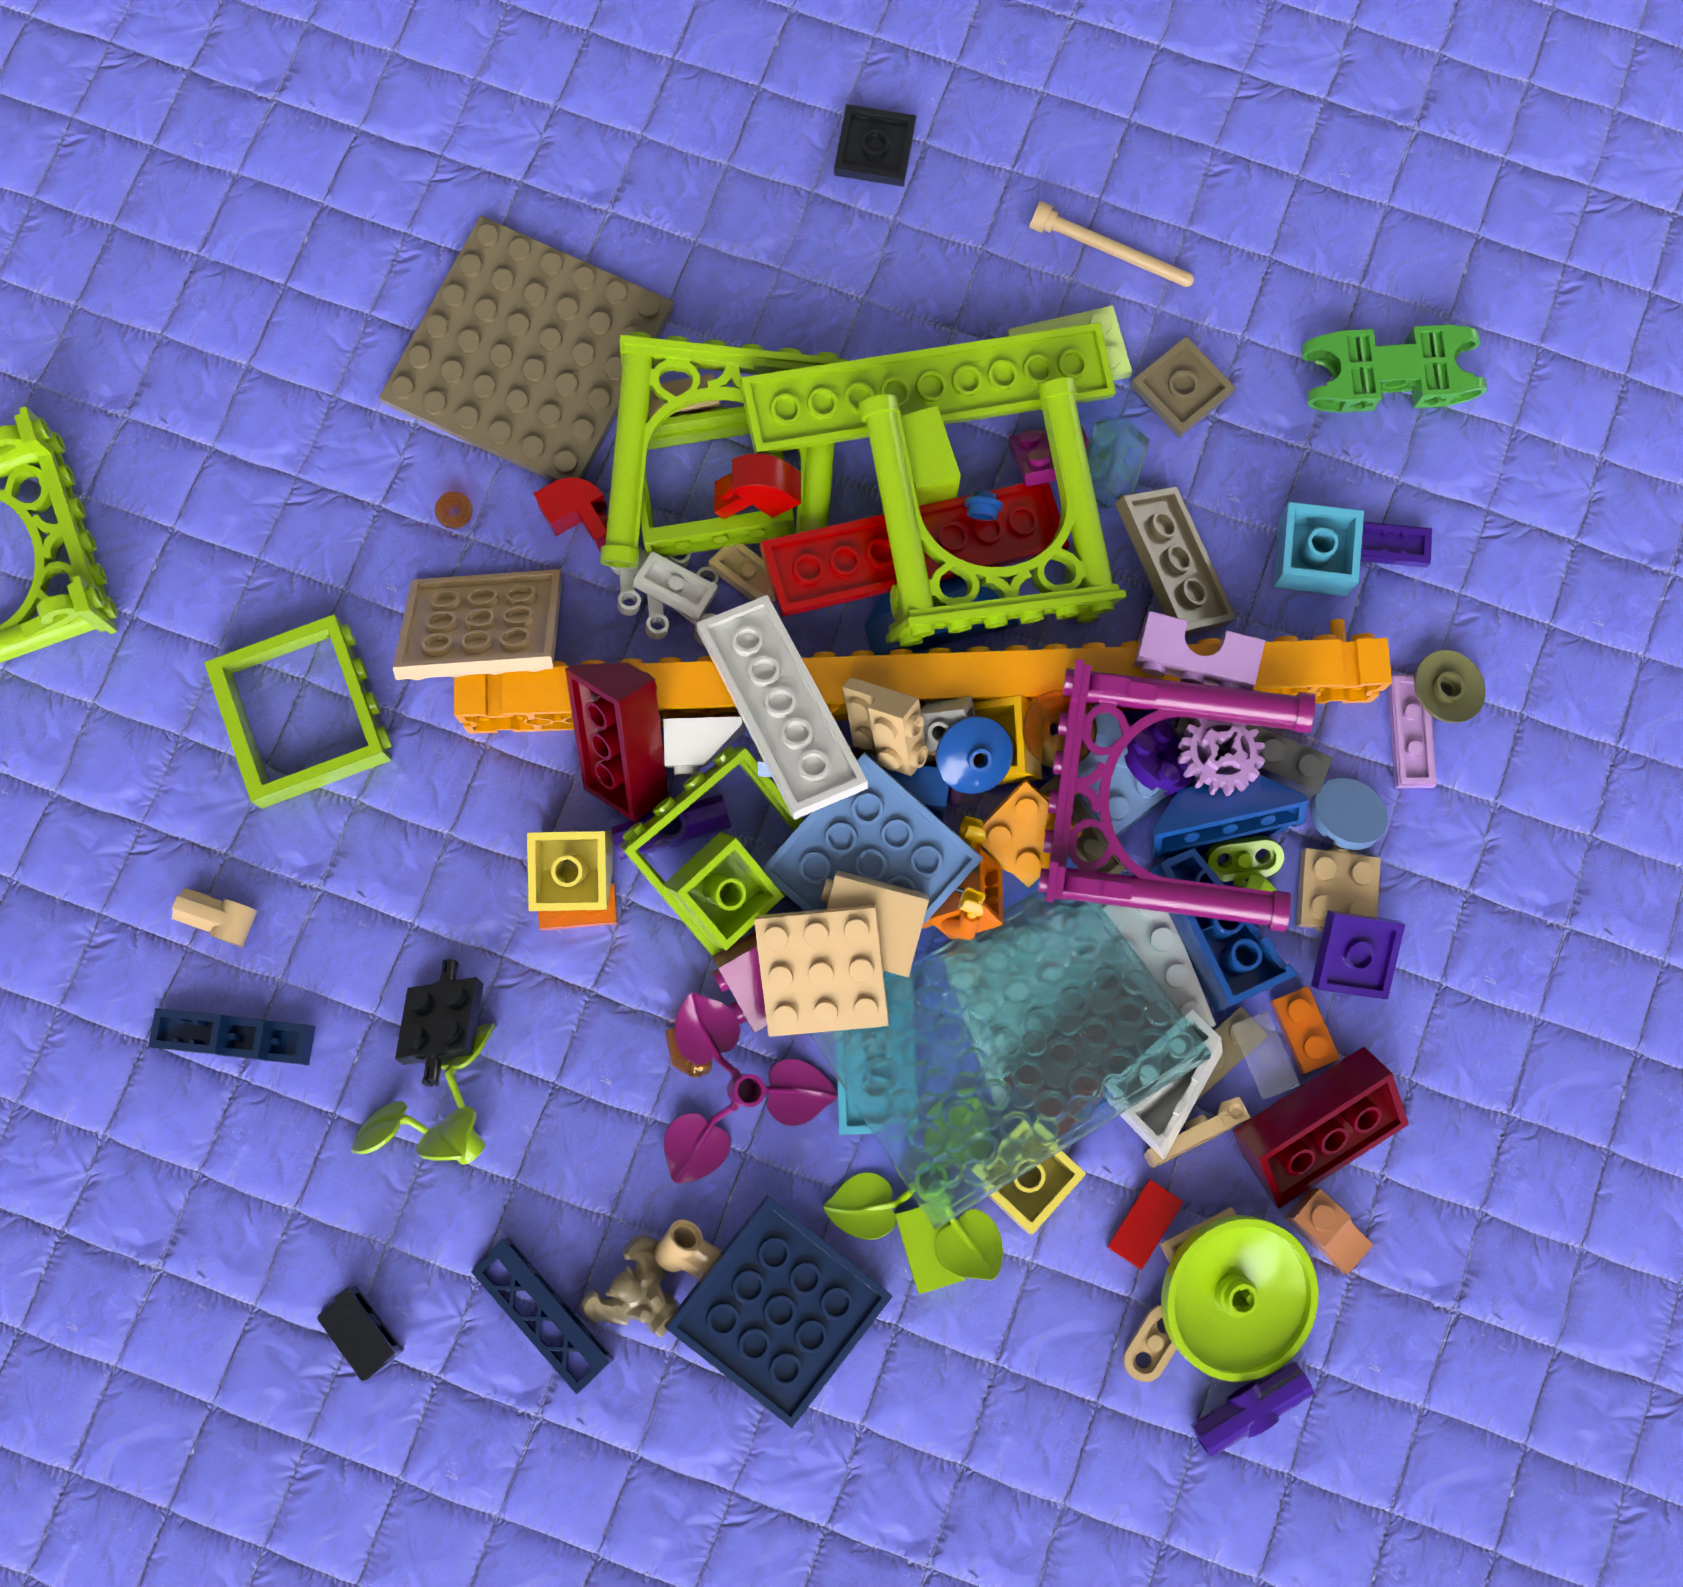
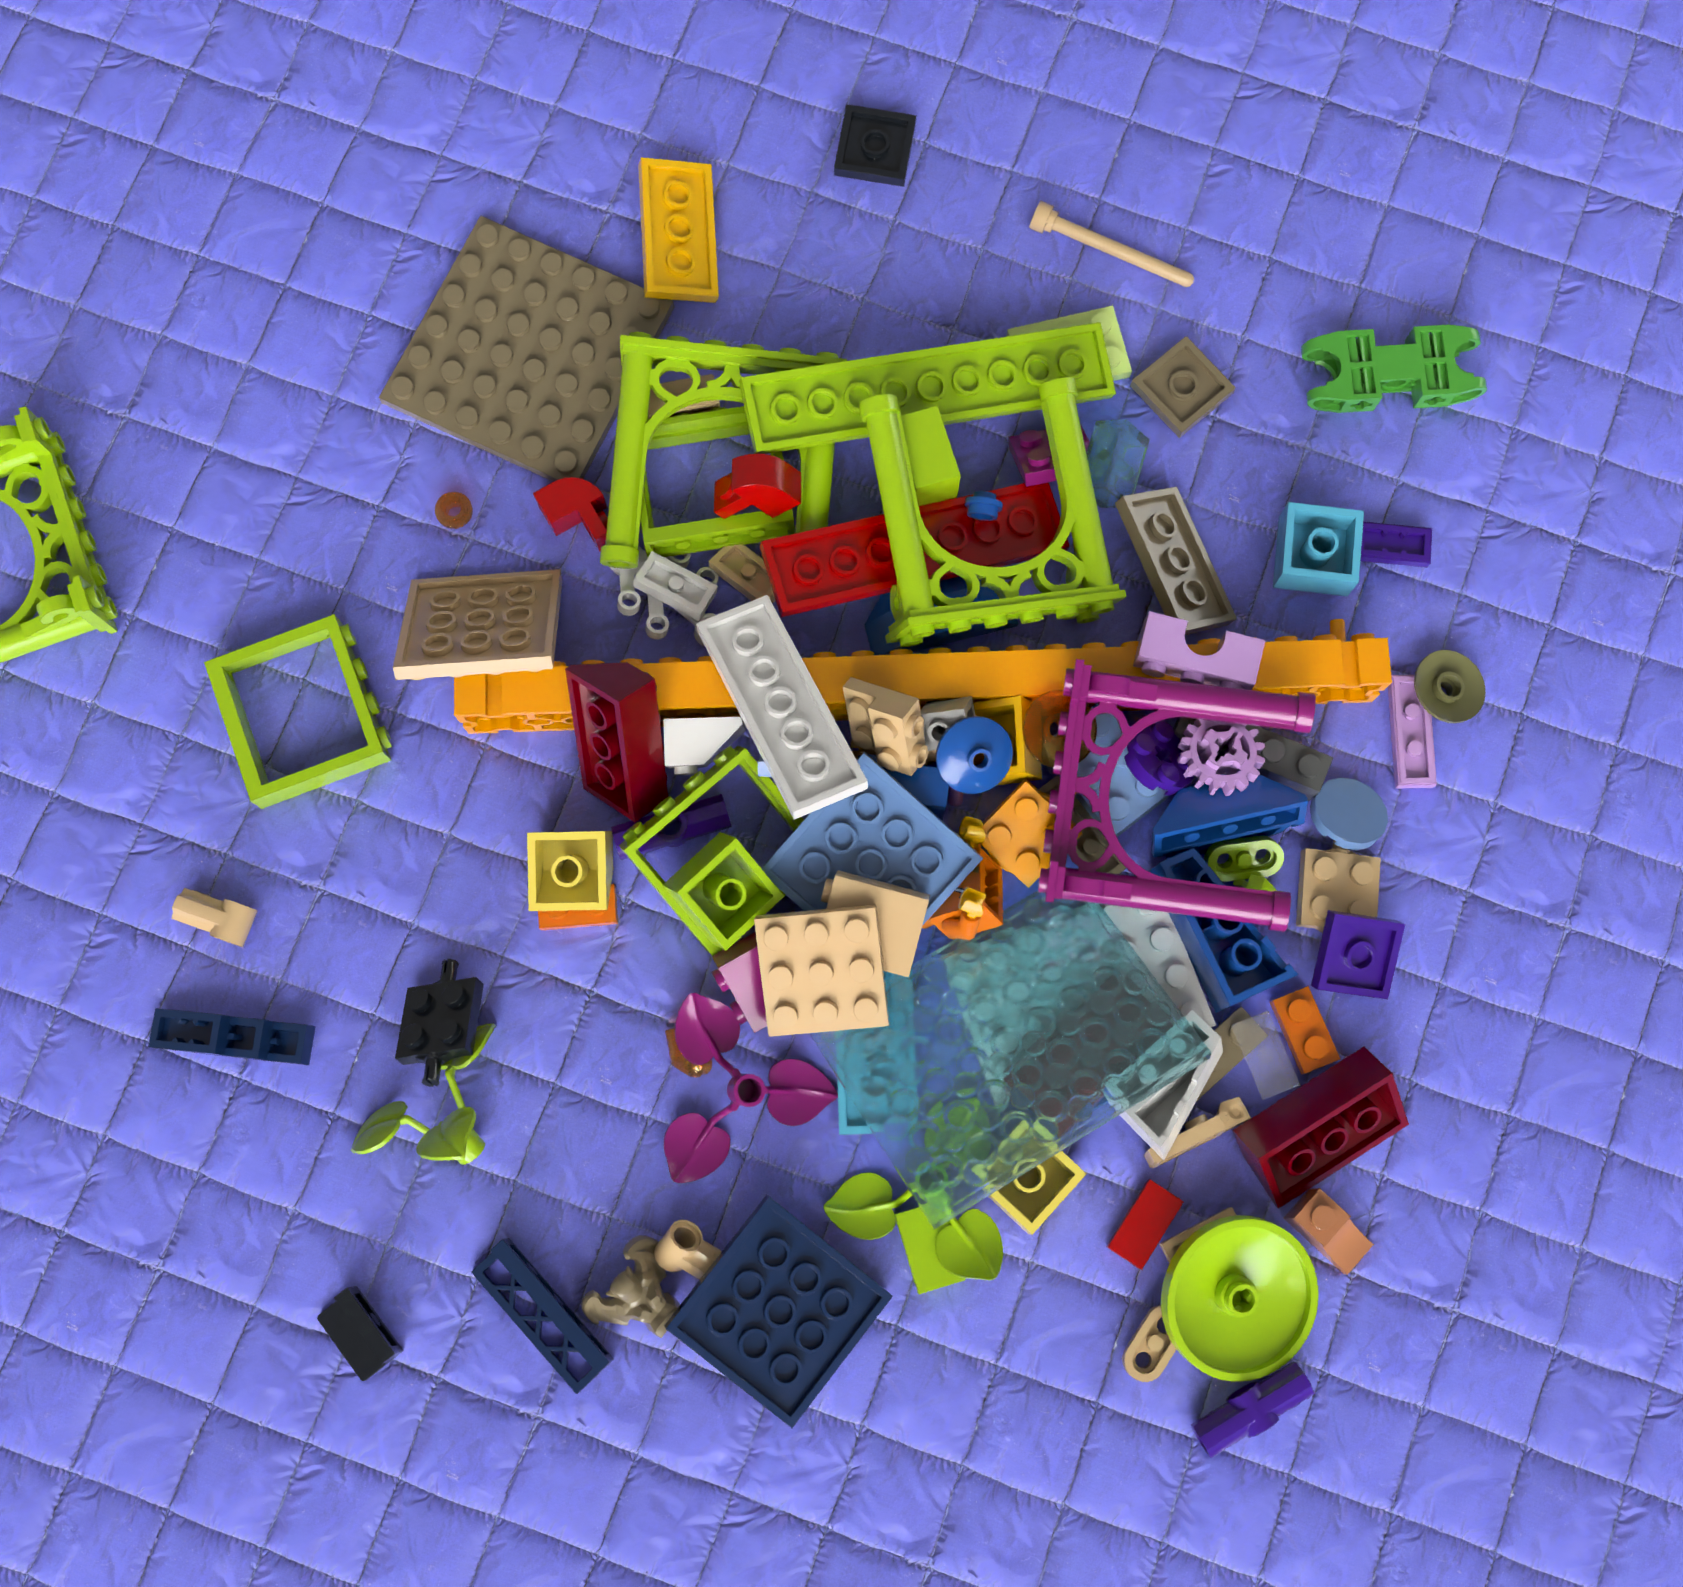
(678, 230): none -> yellow plate

